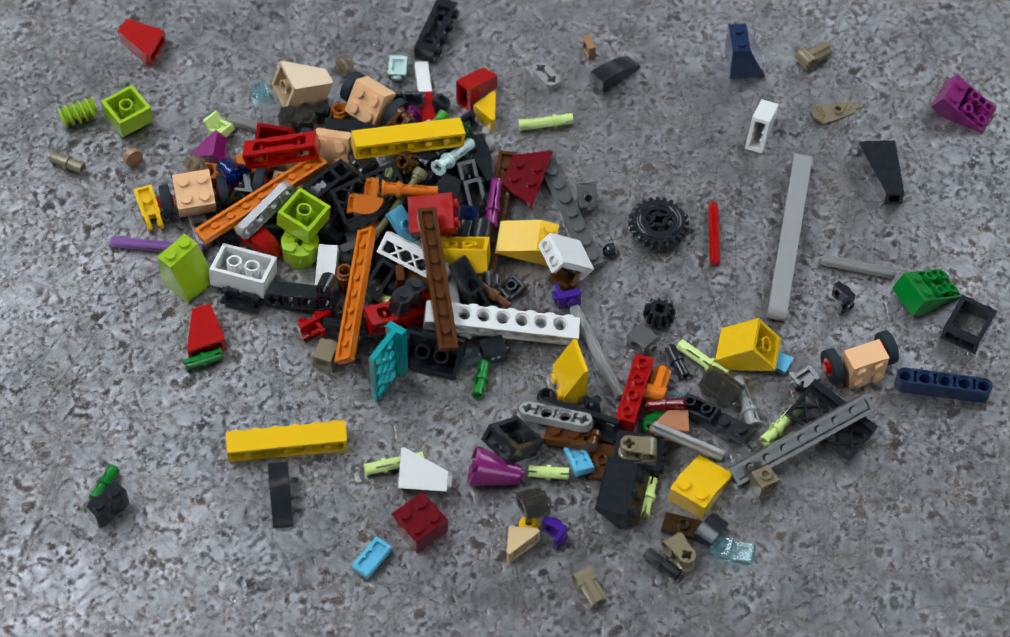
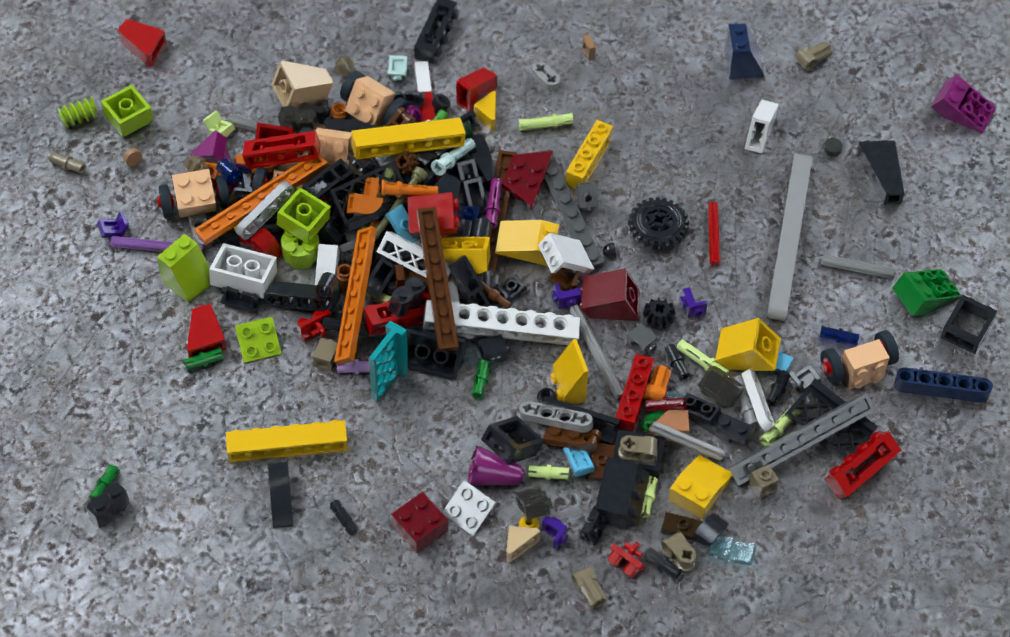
(113, 227): none -> dark purple bracket
(148, 206): yellow hinge -> none
(258, 339): none -> lime hinge
(259, 90): clear light blue plate -> none
(343, 516): none -> black axle
(354, 367): none -> lavender pin
(370, 468): yellowish green pin -> none
(371, 557): medium azure plate -> none
(421, 473): white slope -> none
(469, 508): none -> hinge
(589, 154): none -> yellow brick
(595, 400): black plate -> none
(595, 529): none -> black hinge
(610, 296): none -> dark red slope
(613, 72): black slope -> none
(619, 554): none -> red hips
(688, 303): none -> dark purple bracket
(758, 400): none -> white beam
(778, 388): none -> black axle
(828, 114): dark tan piece -> none
(833, 146): none -> pearl dark grey tile
(838, 477): none -> red brick
(839, 335): none -> clear blue pin
(845, 296): black bracket -> none

